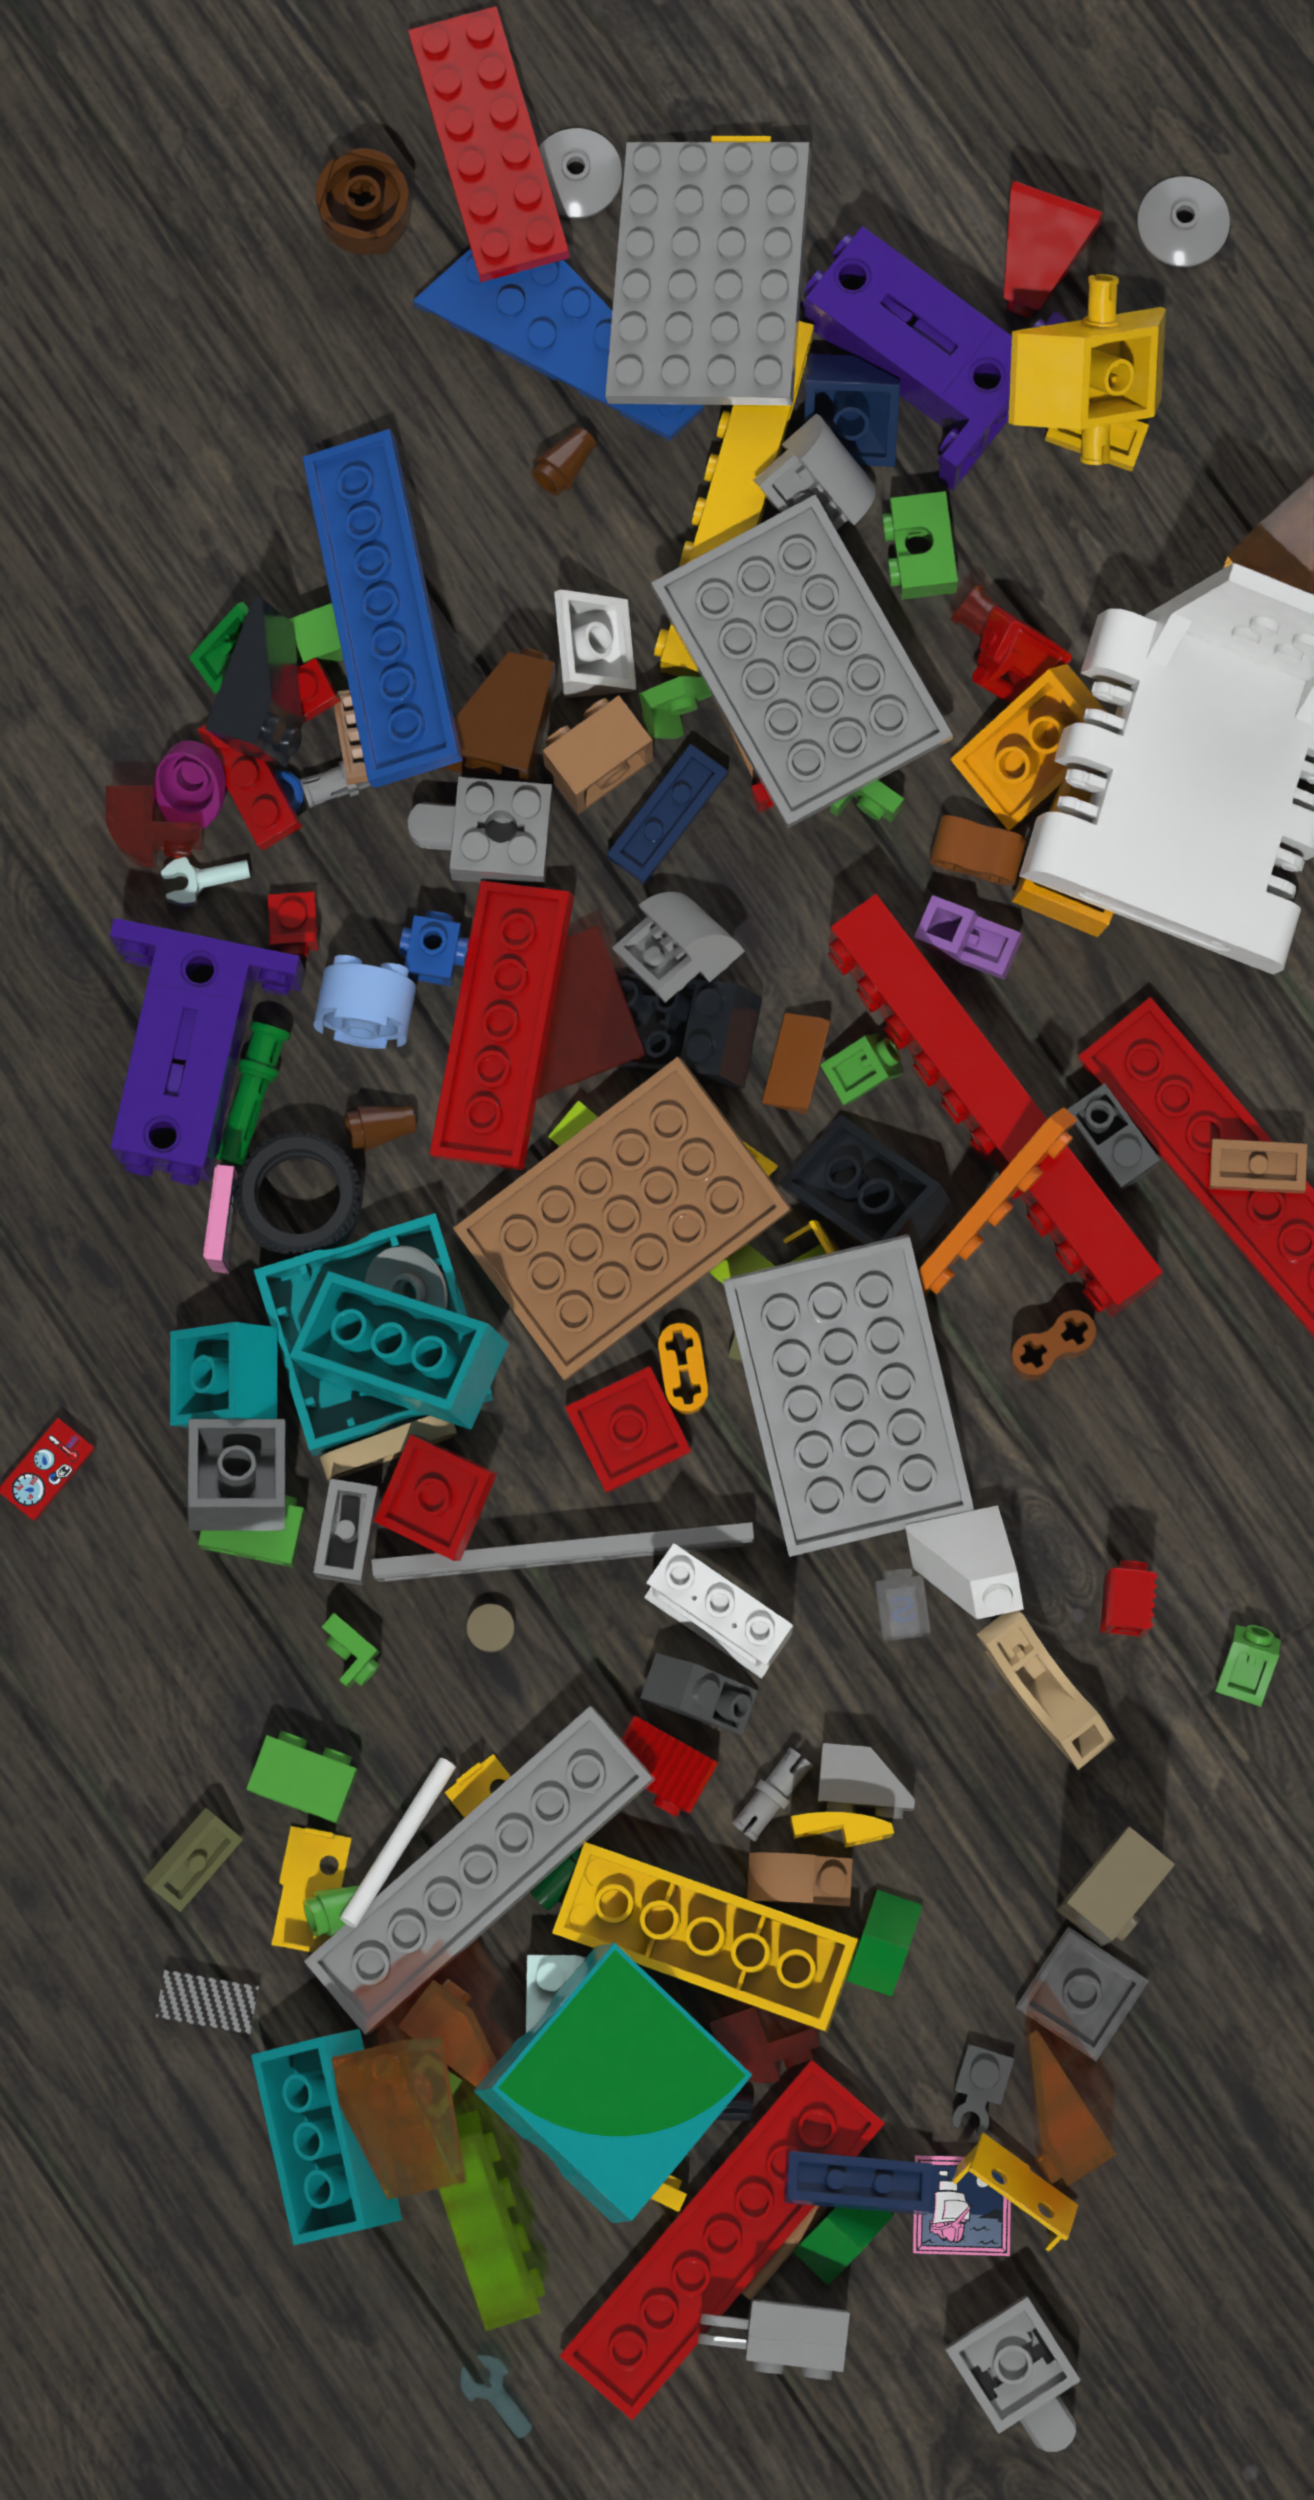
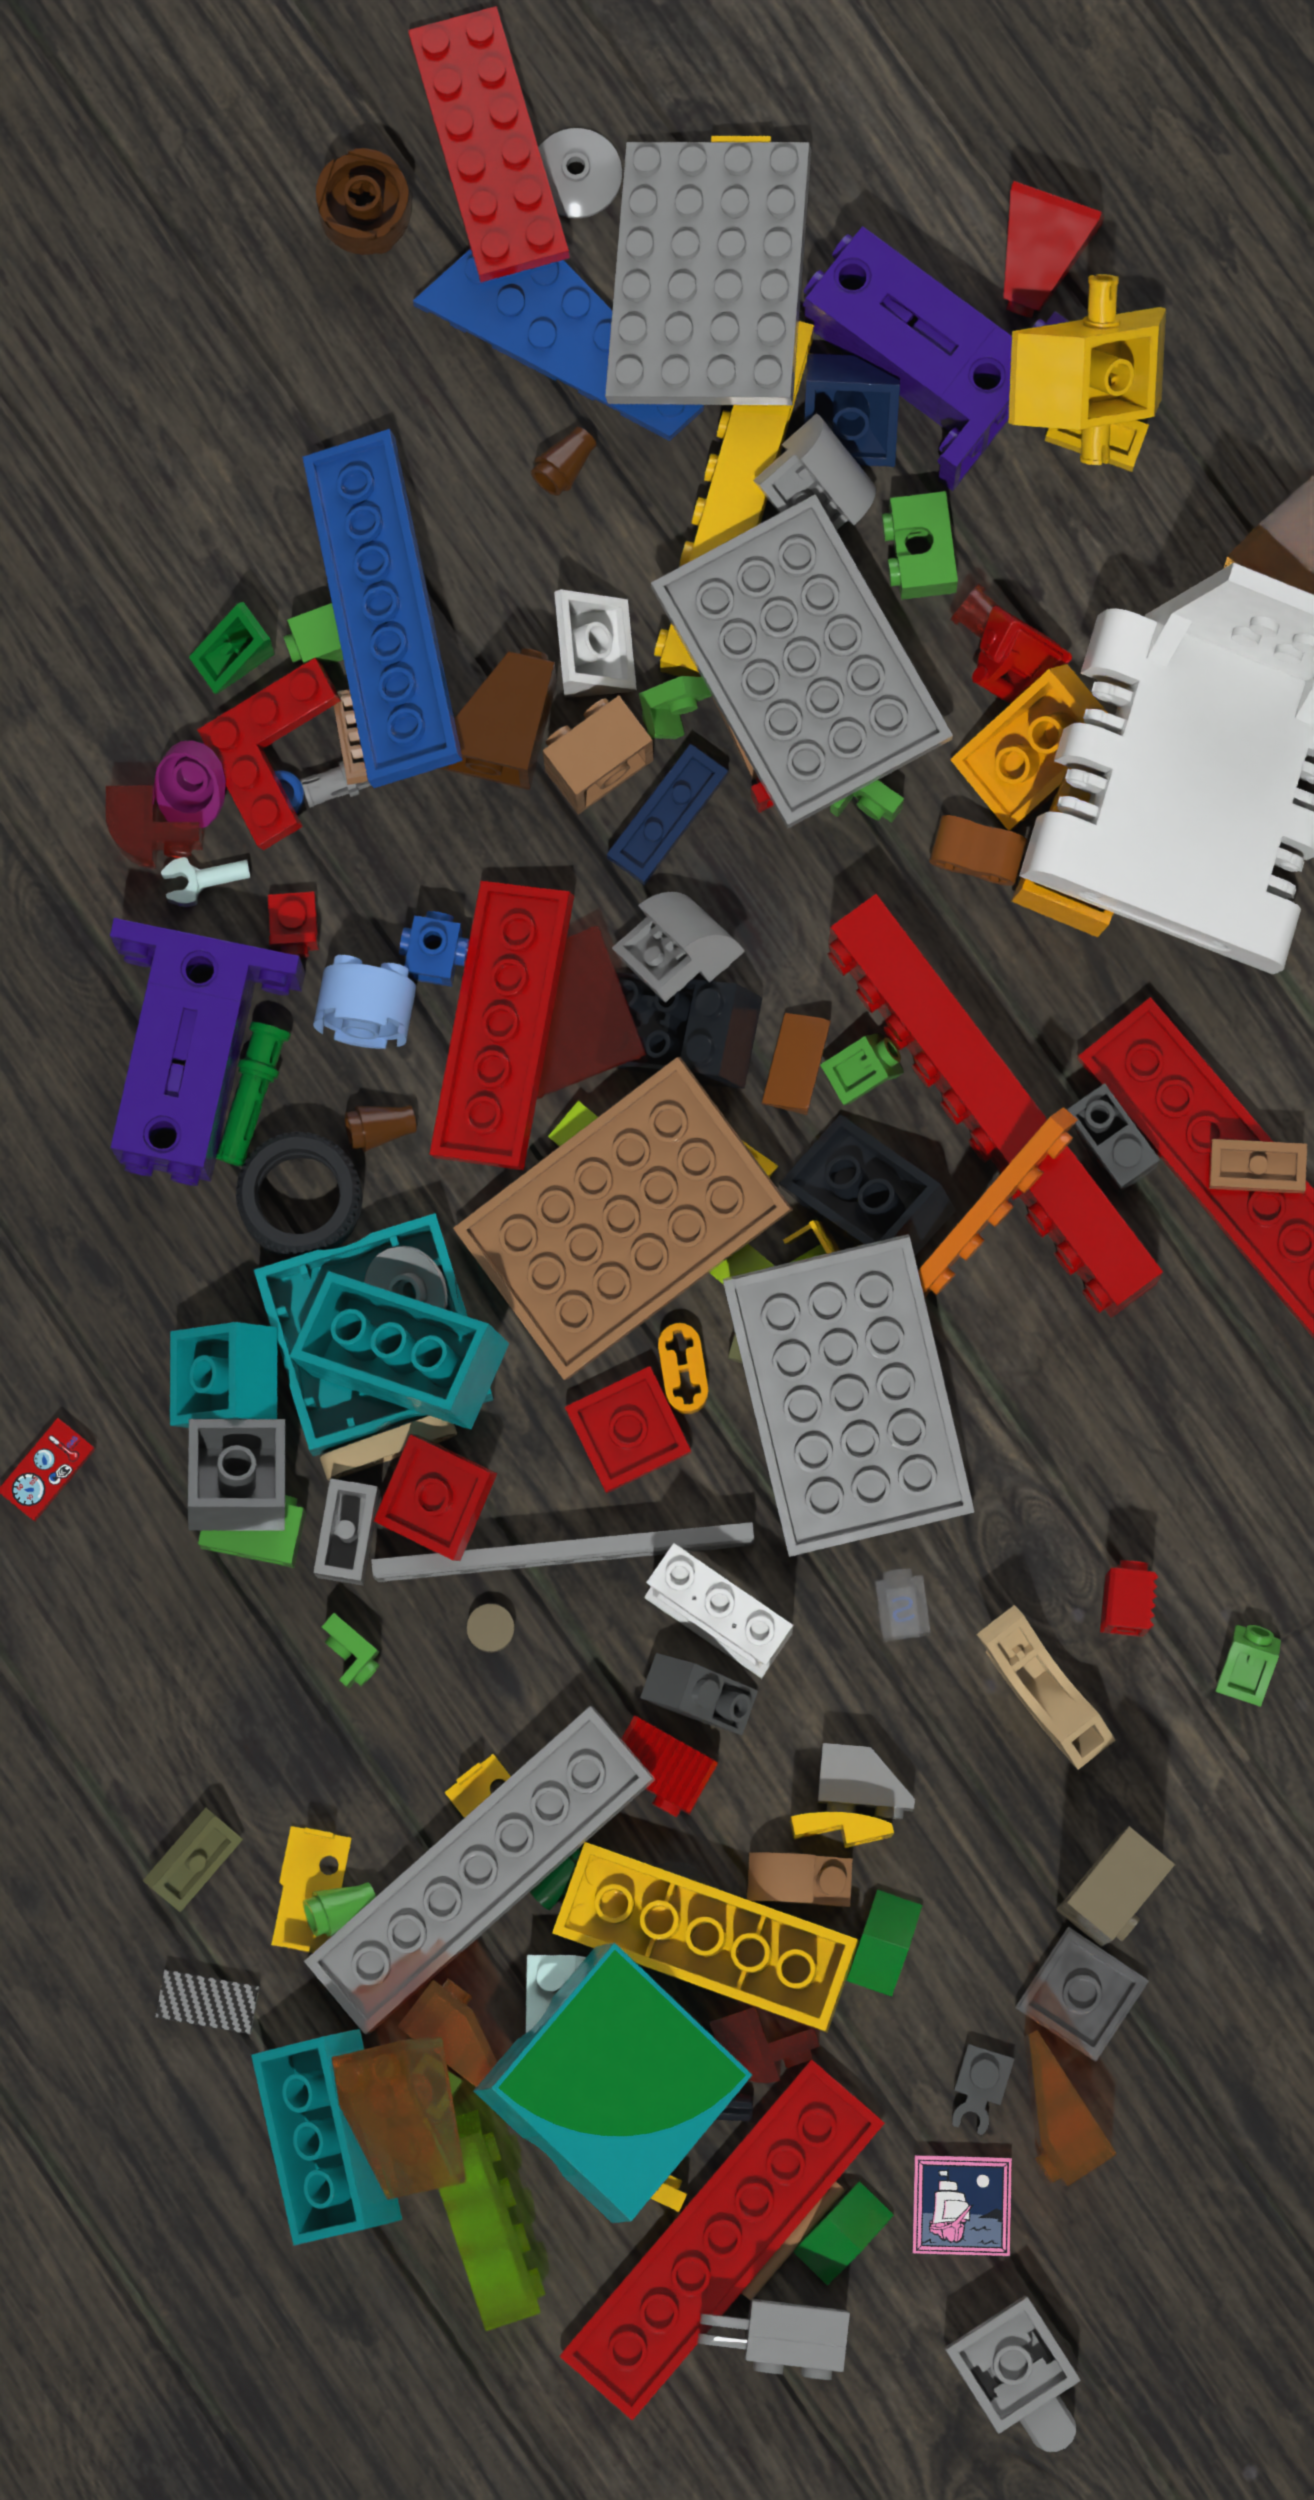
(221, 1219): bright pink tile -> none
(260, 692): black slope -> none
(303, 1778): bright green brick -> none
(397, 1842): white bar -> none
(493, 831): light grey brick -> none
(496, 2395): clear light blue bar -> none
(772, 1794): light grey pin -> none
(858, 2183): dark blue plate -> none
(967, 939): medium lavender brick -> none
(968, 1560): white slope -> none
(1020, 2187): yellow piece -> none
(1052, 1345): dark orange axle -> none
(1180, 242): light grey dish -> none

